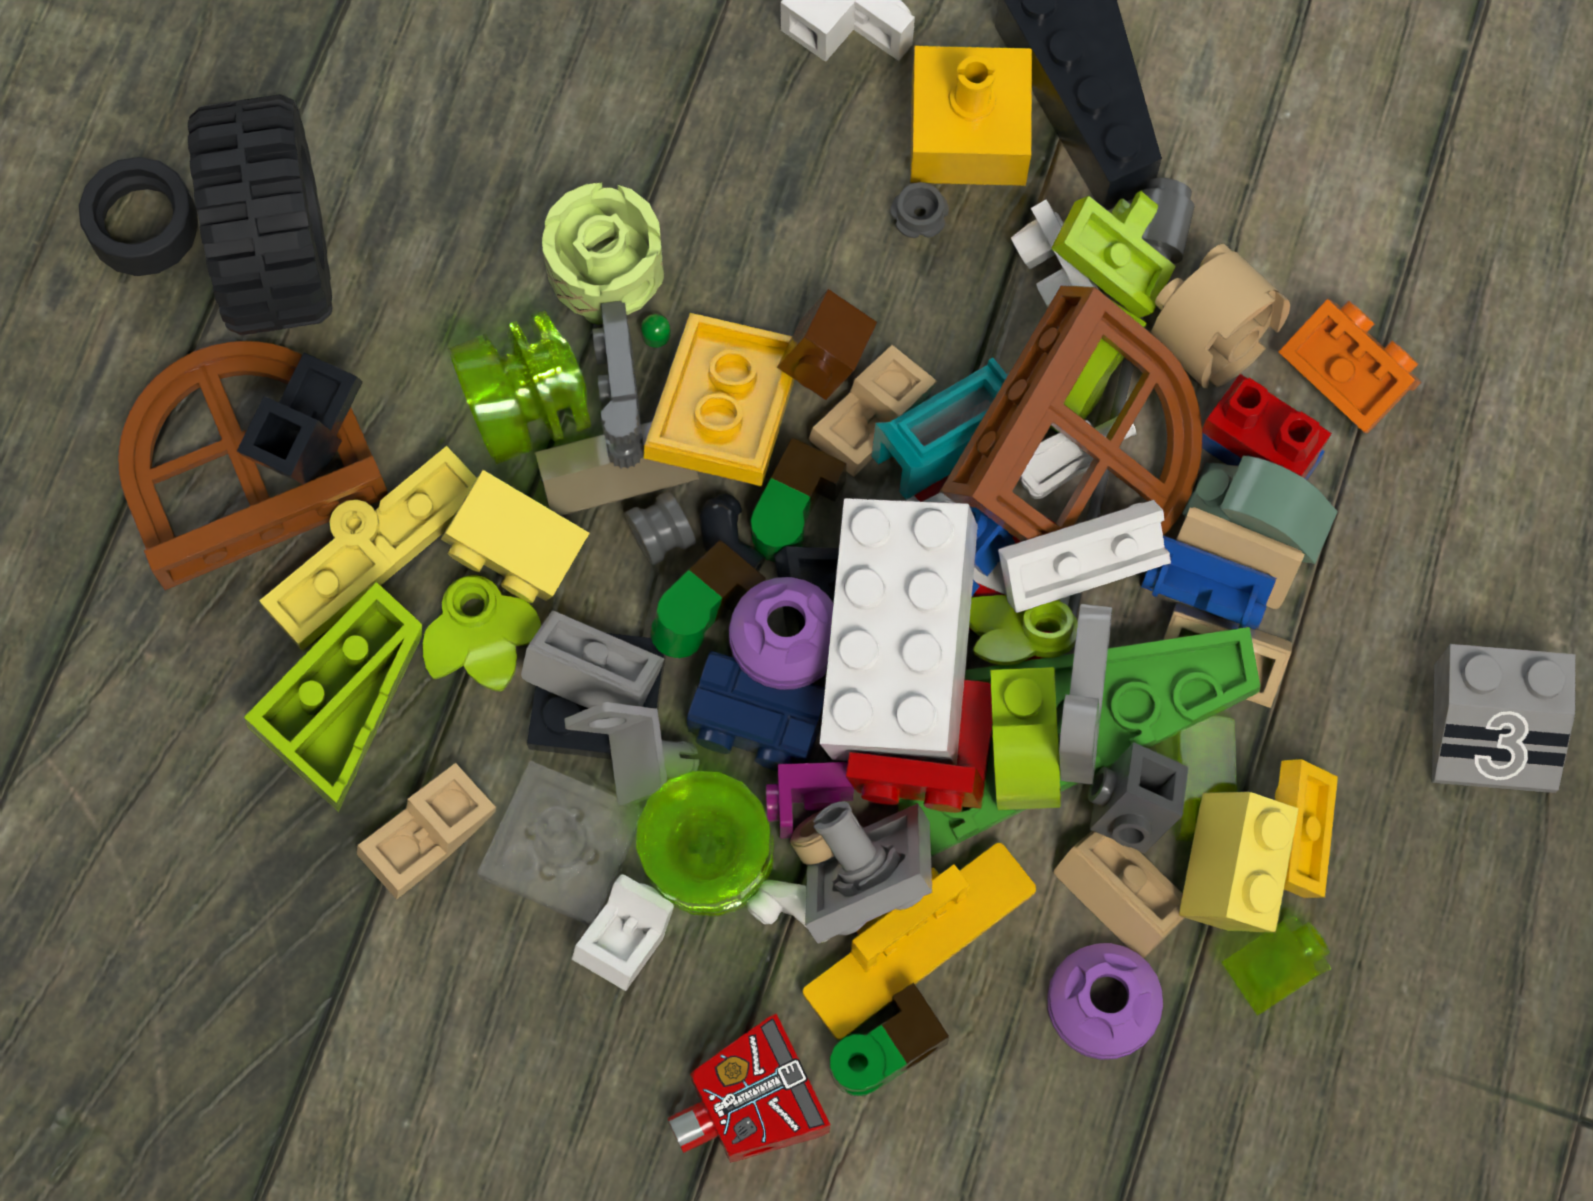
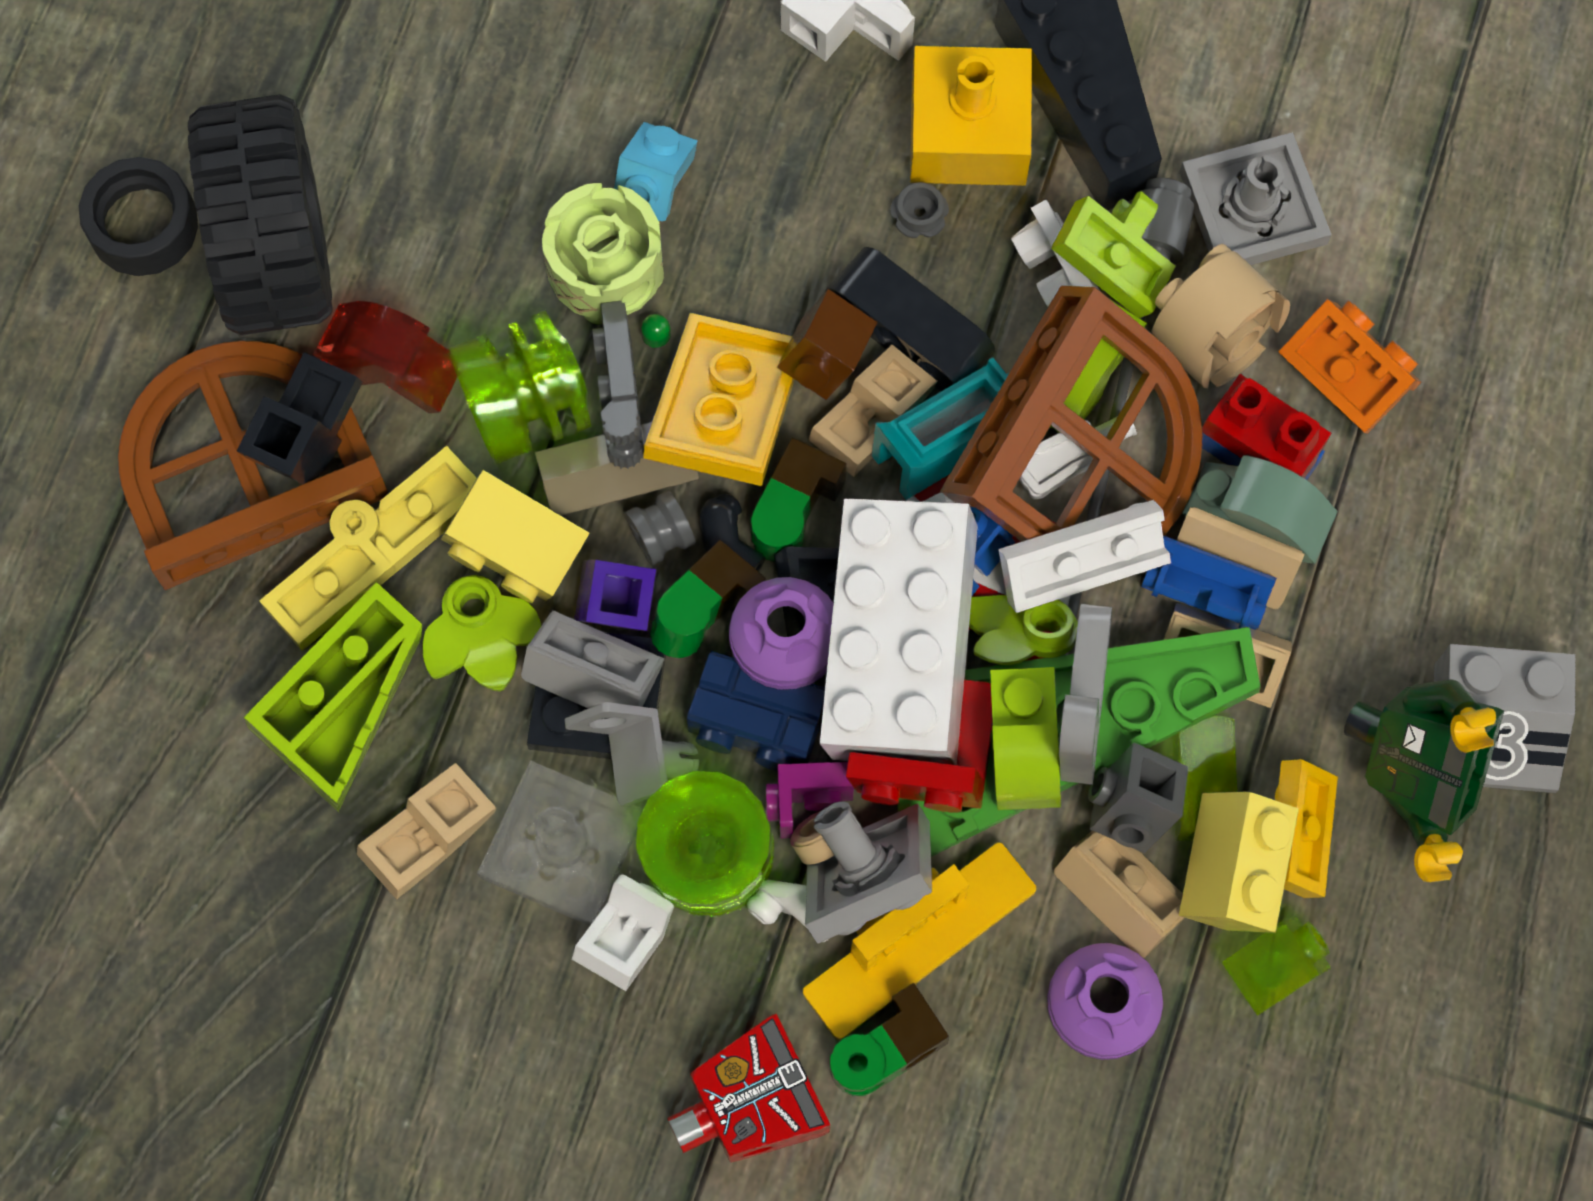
(390, 350): none -> clear red brick
(615, 594): none -> dark purple brick
(655, 165): none -> medium azure bracket
(913, 318): none -> black beam
(1268, 173): none -> light grey plate
(1429, 763): none -> dark green torso

